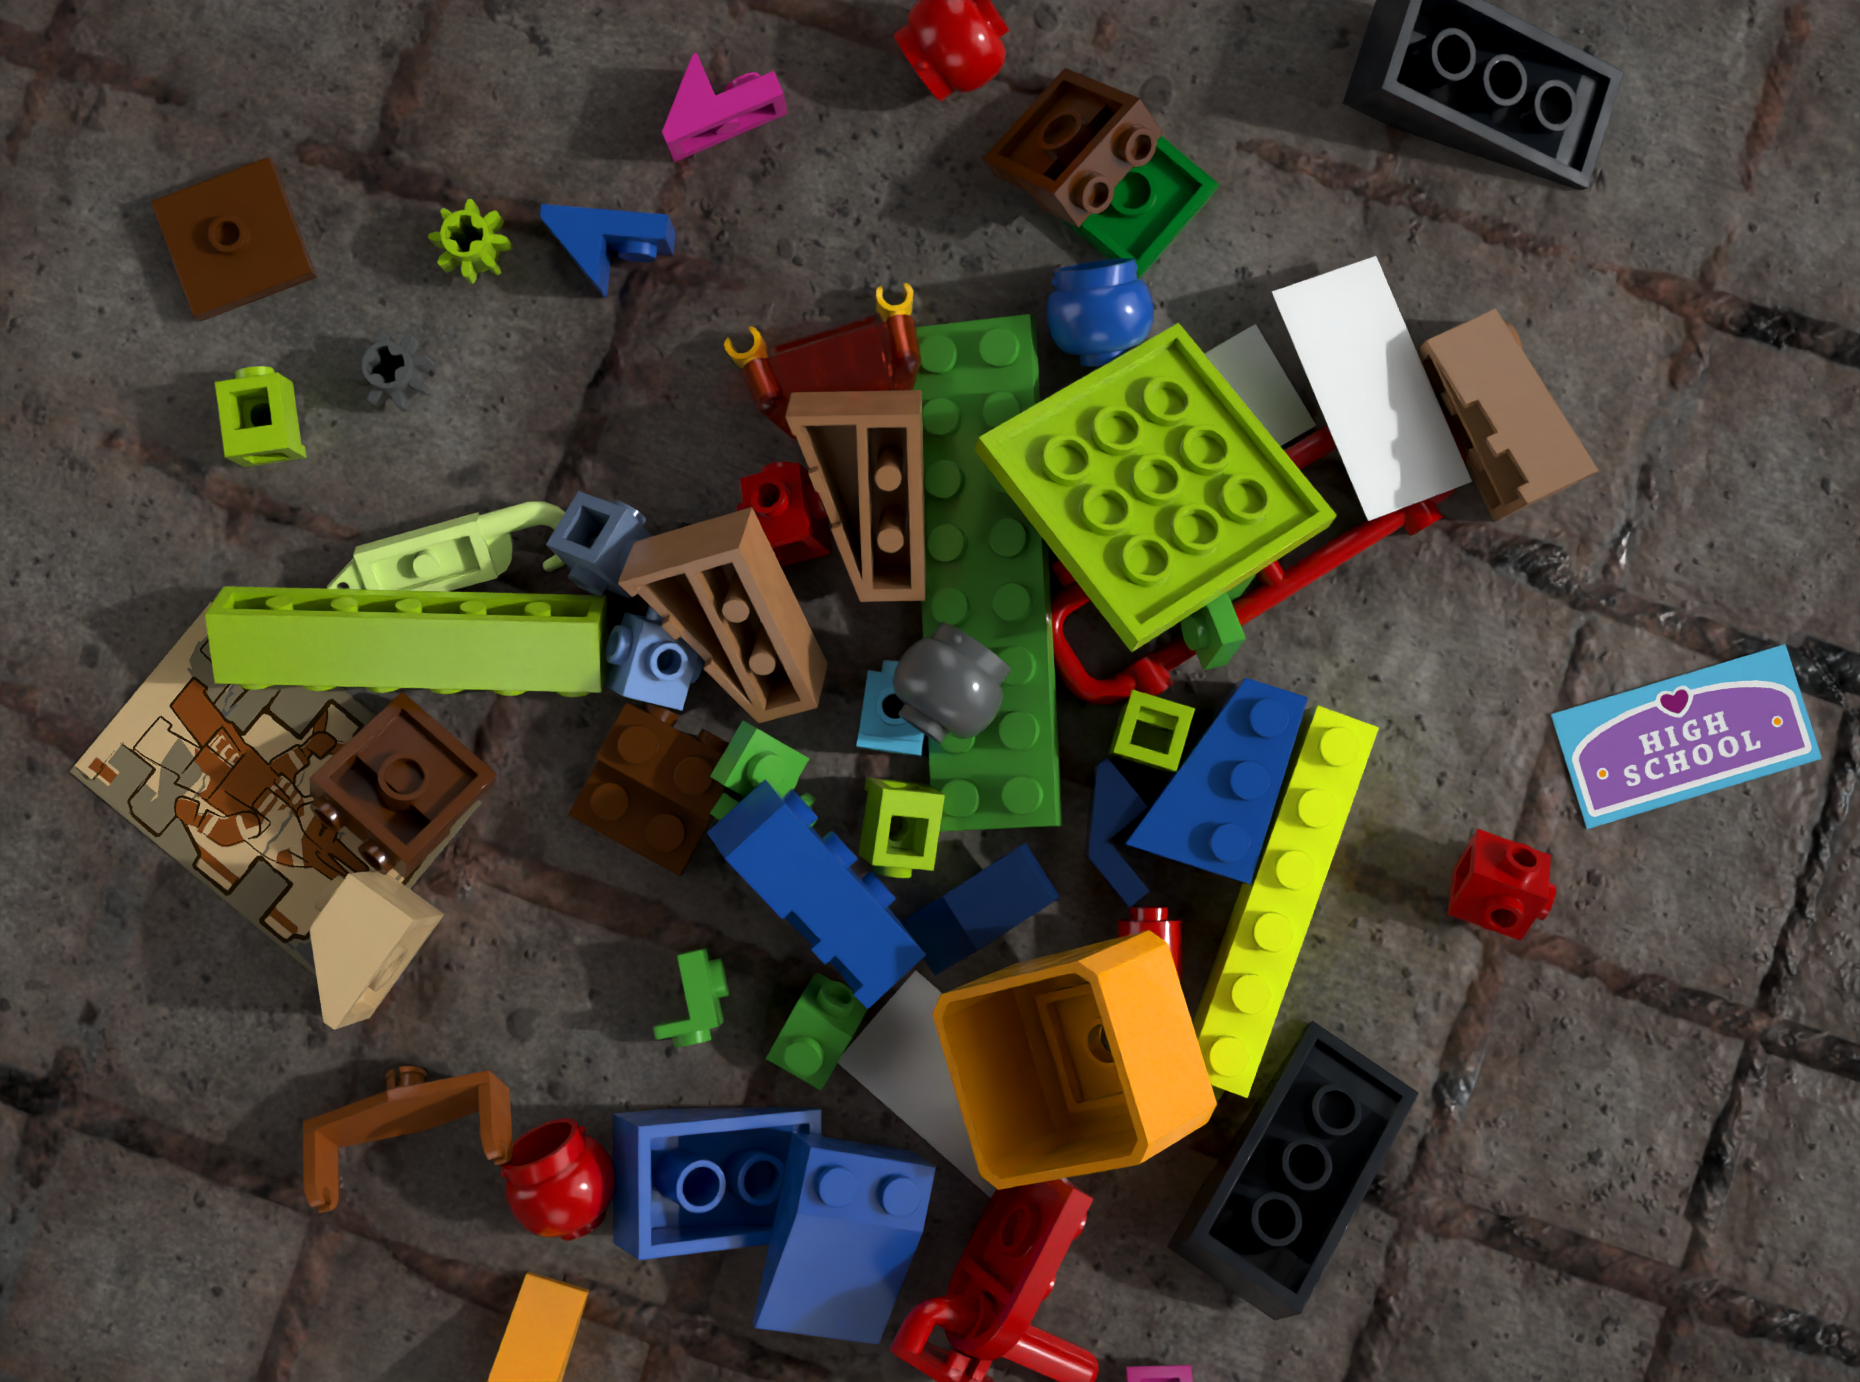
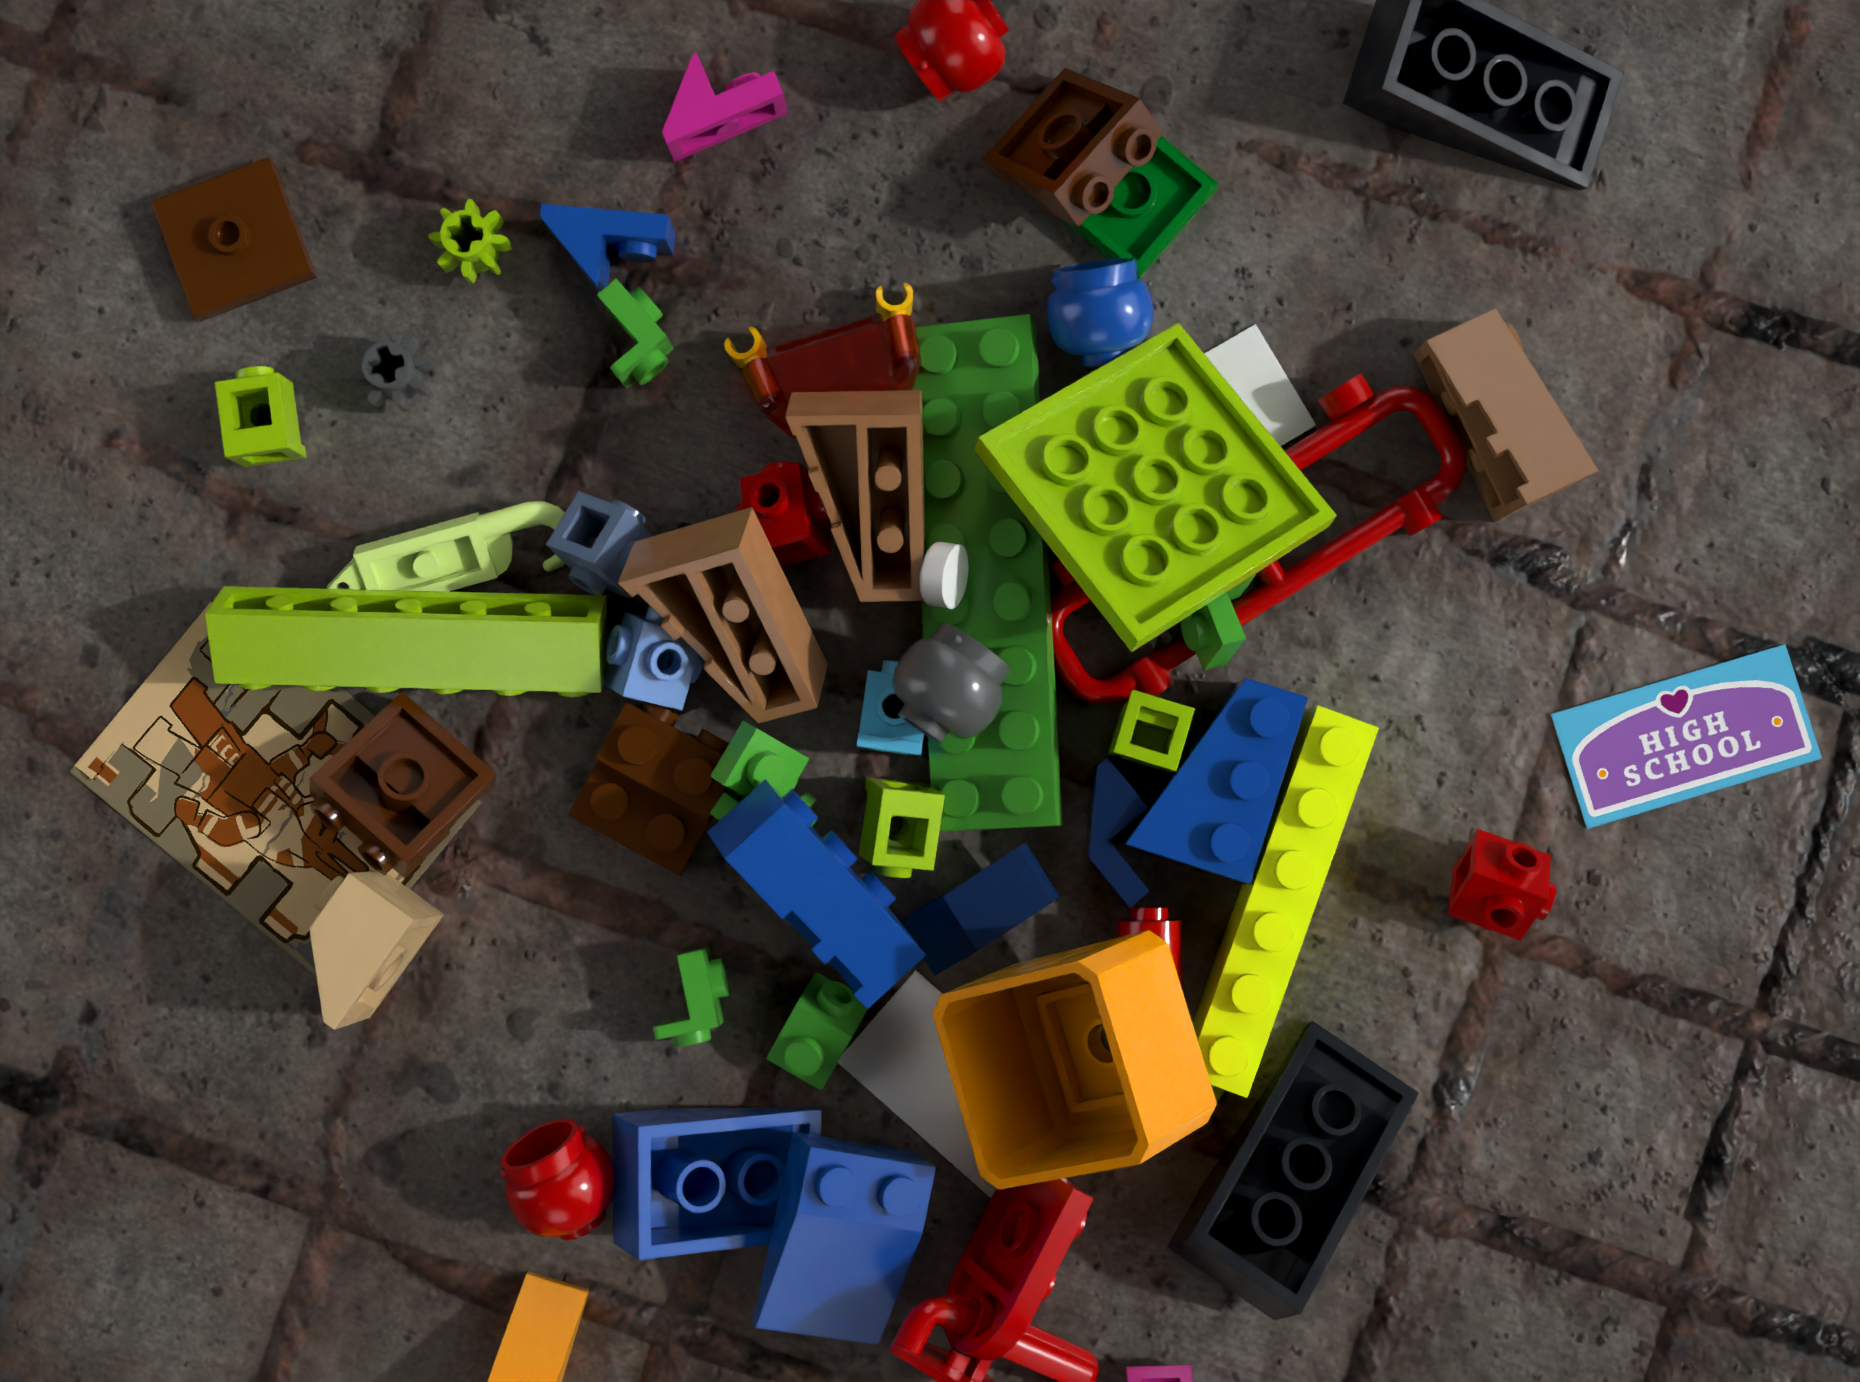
(401, 1110): dark orange piece -> none
(638, 318): none -> bright green bracket
(944, 575): none -> white tile
(1371, 387): white sticker -> none

